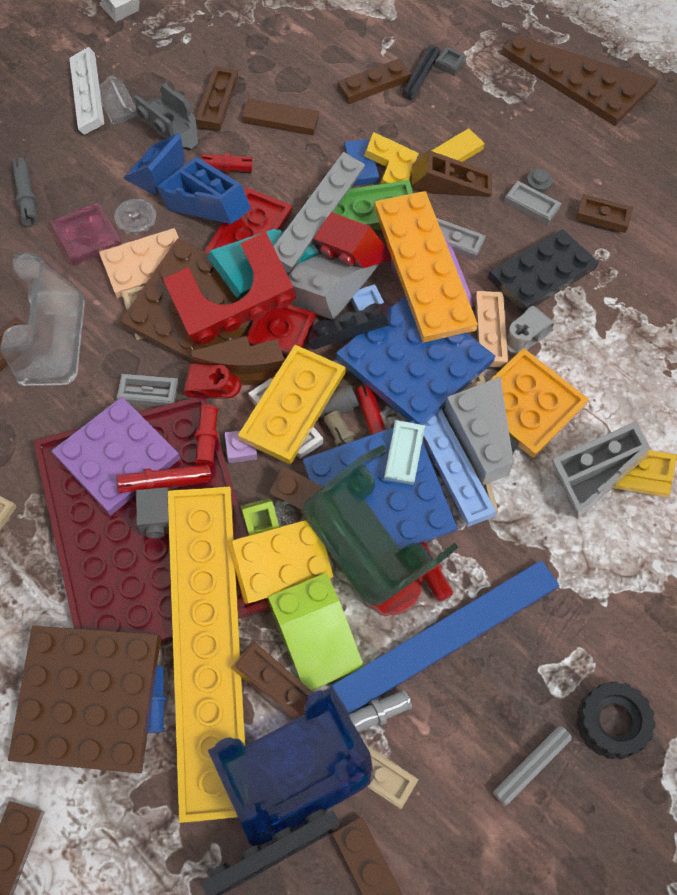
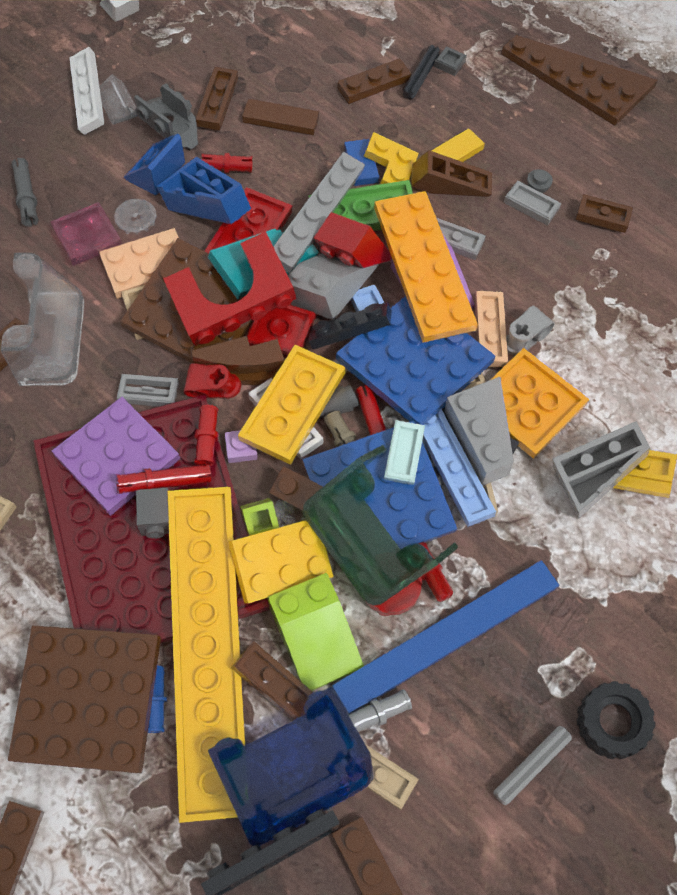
(542, 270): black plate -> none

